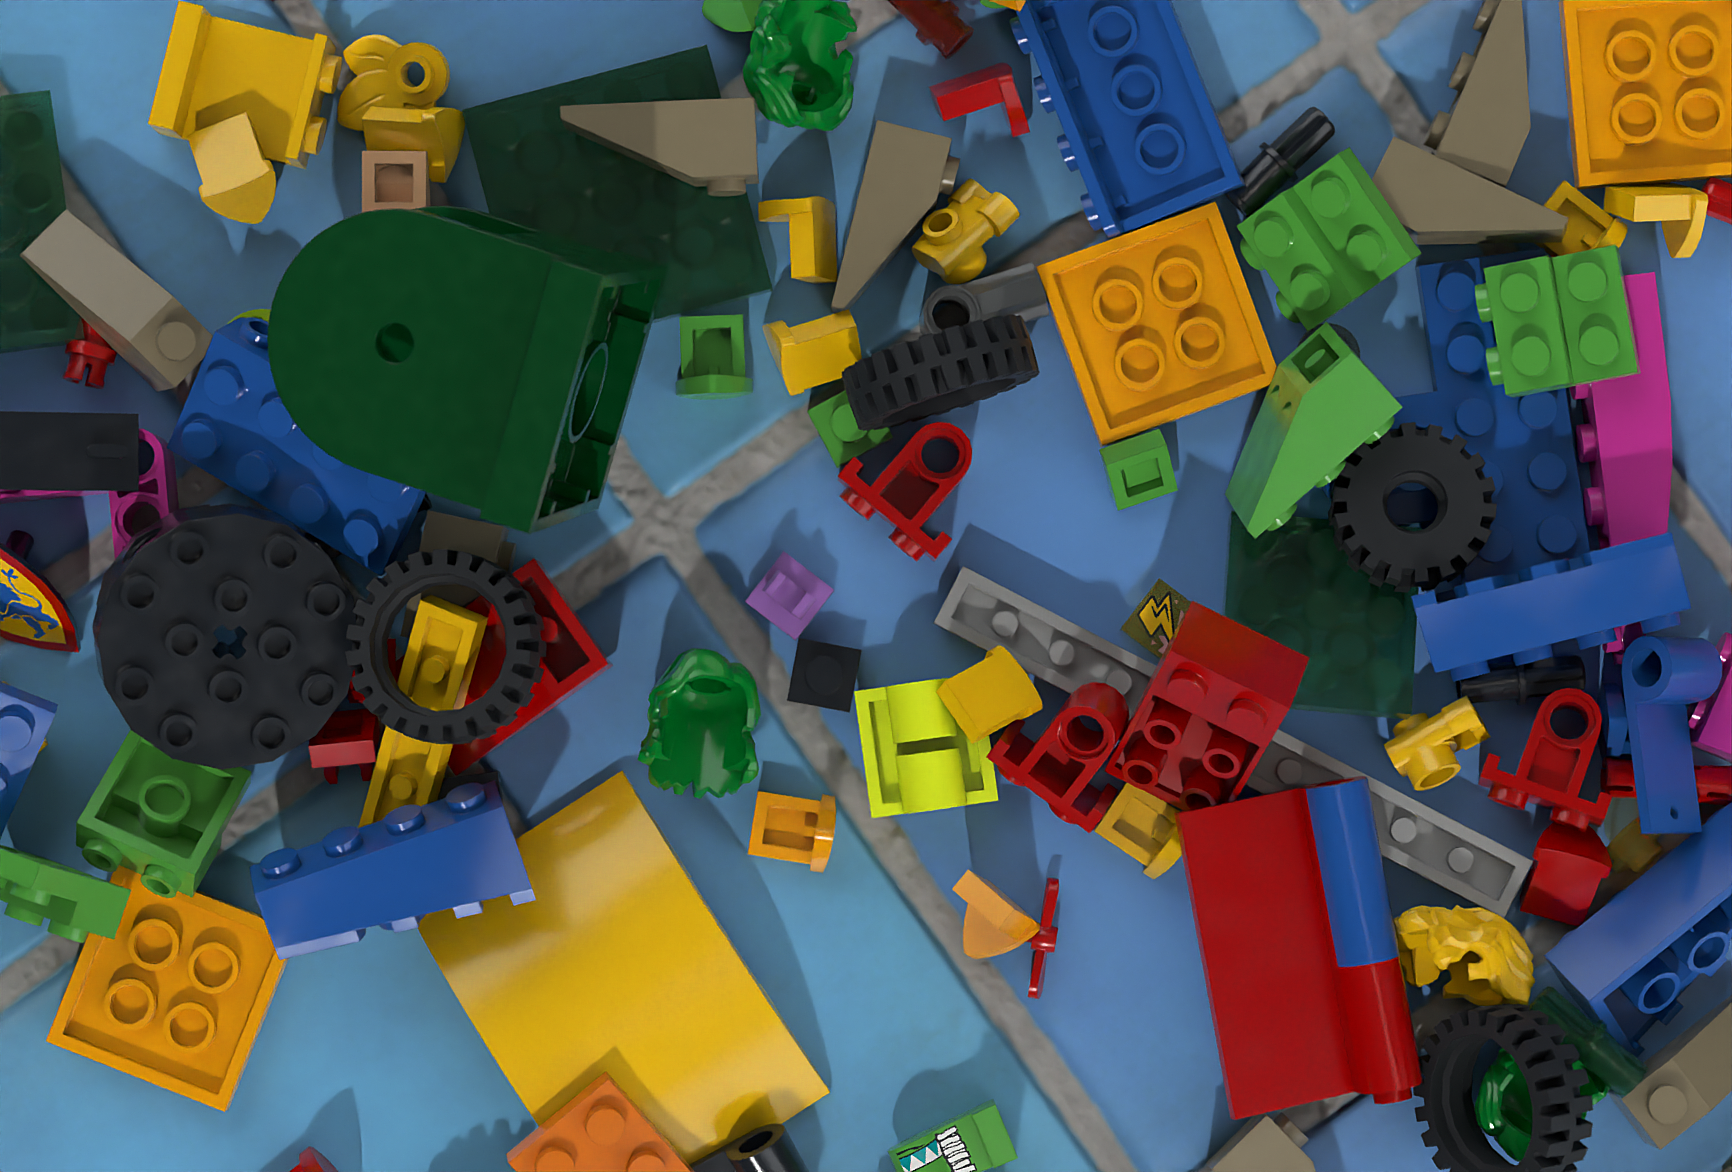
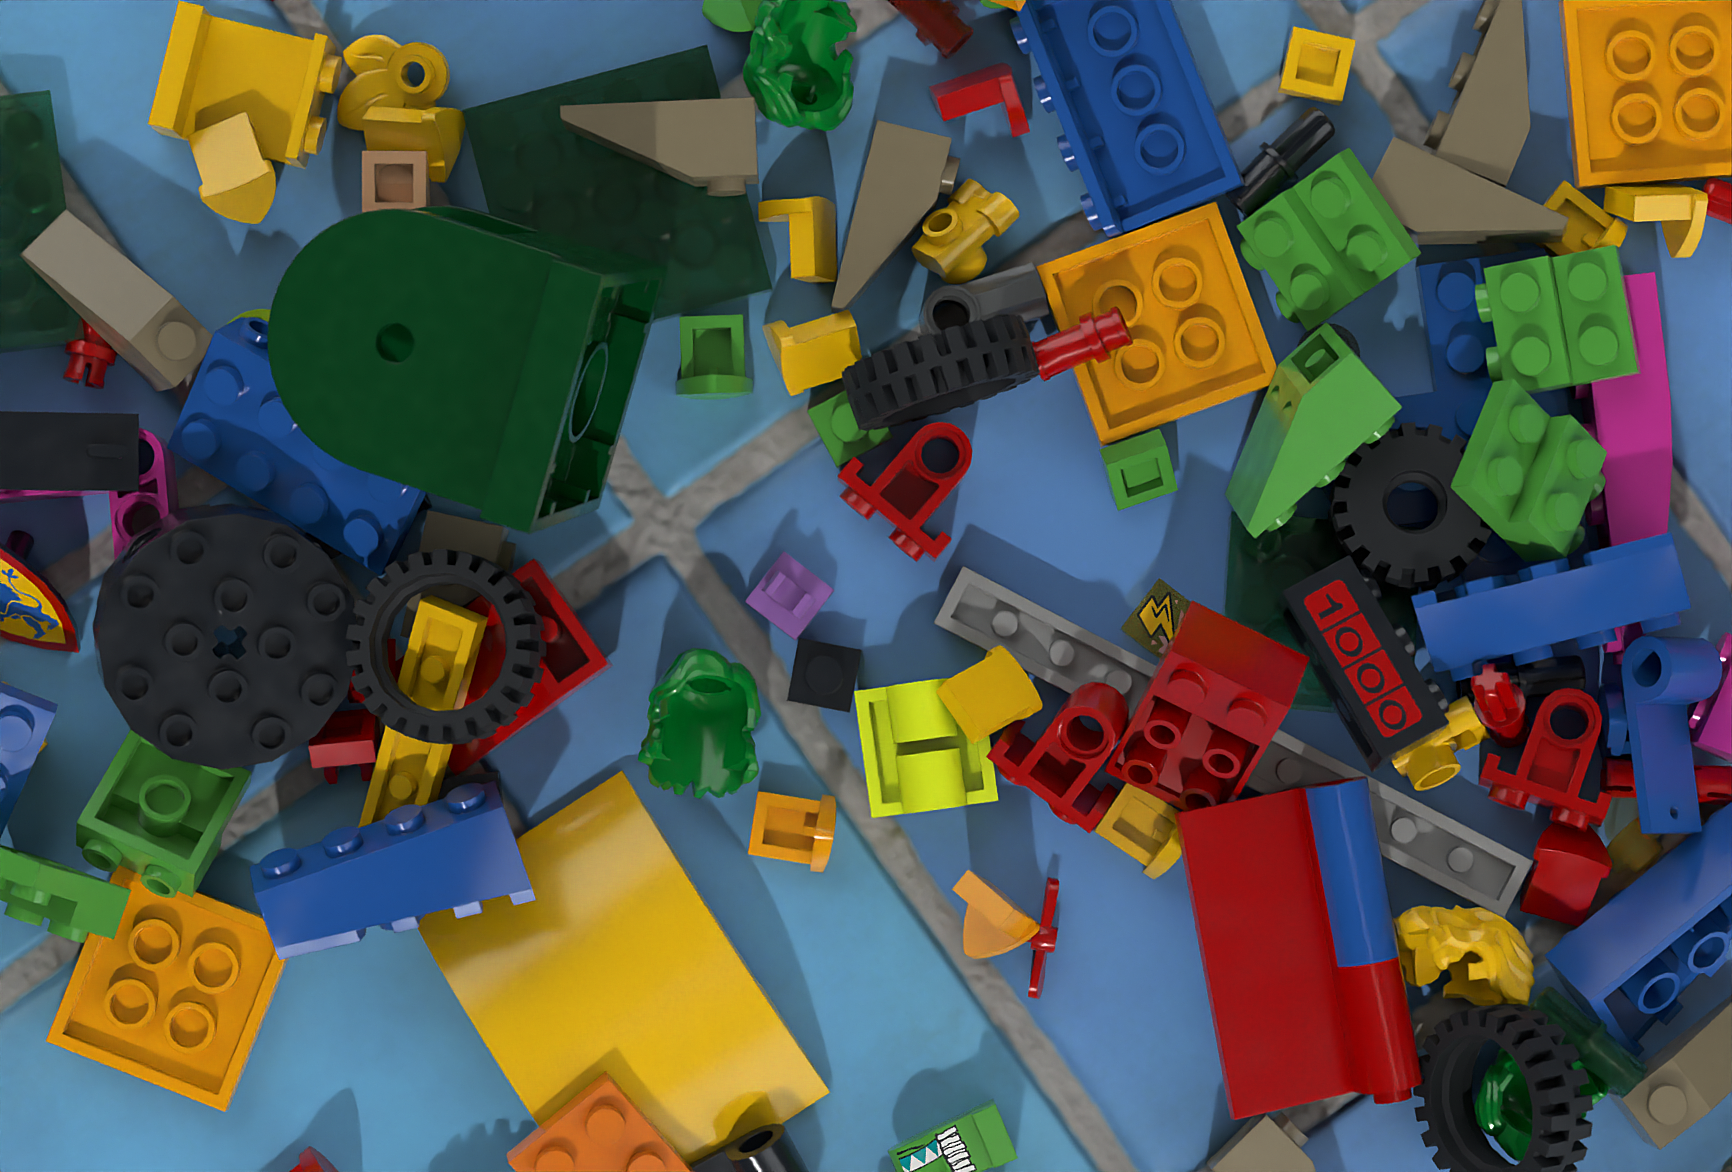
(1081, 343): none -> red pin
(1316, 66): none -> yellow plate
(1363, 662): none -> black brick
(1500, 706): none -> red axle
(1530, 474): none -> bright green plate

